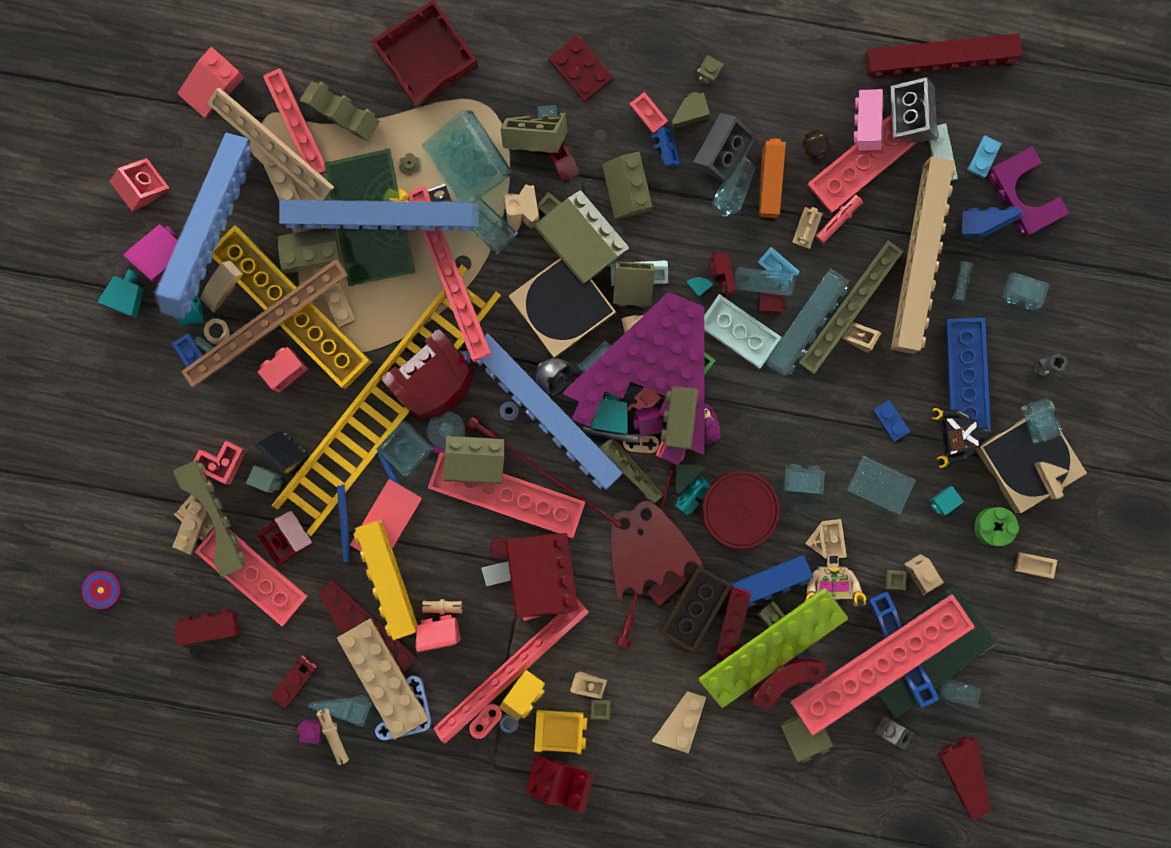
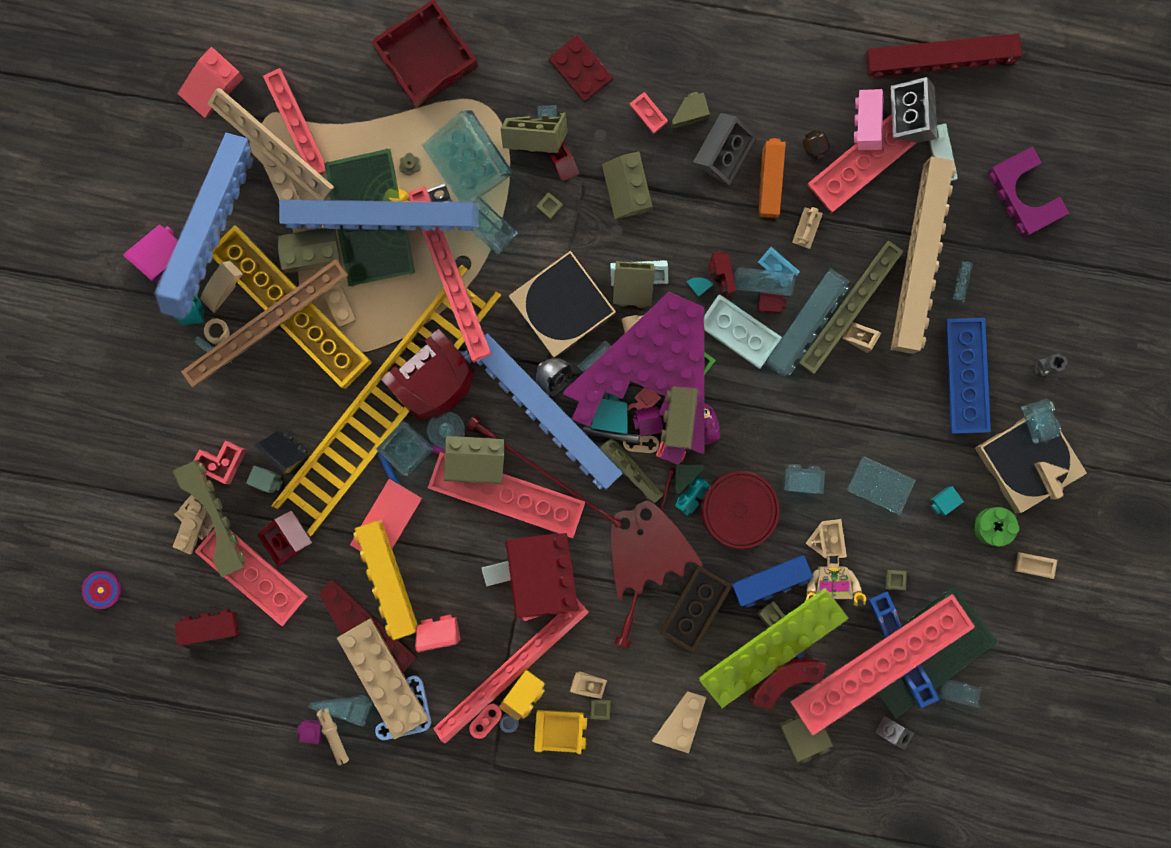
(123, 294): teal torso -> none
(138, 184): coral slope -> none
(187, 349): blue plate -> none
(282, 369): coral brick -> none
(294, 681): dark red plate -> none
(340, 110): olive brick -> none
(343, 523): blue bar -> none
(442, 607): tan pin -> none
(498, 548): dark red brick -> none
(513, 415): sand blue plate -> none
(522, 208): tan piece -> none
(559, 784): dark red bracket -> none
(581, 237): olive slope -> none
(667, 145): blue plate -> none
(671, 584): dark red tile -> none
(709, 70): olive bracket -> none
(732, 623): dark red plate -> none
(733, 190): clear light blue slope -> none
(845, 212): coral pin -> none
(891, 421): blue plate -> none
(923, 574): tan torso -> none
(959, 435): torso -> none
(967, 775): dark red slope -> none
(982, 223): blue slope -> none
(984, 157): medium azure plate -> none
(1025, 291): clear light blue brick -> none

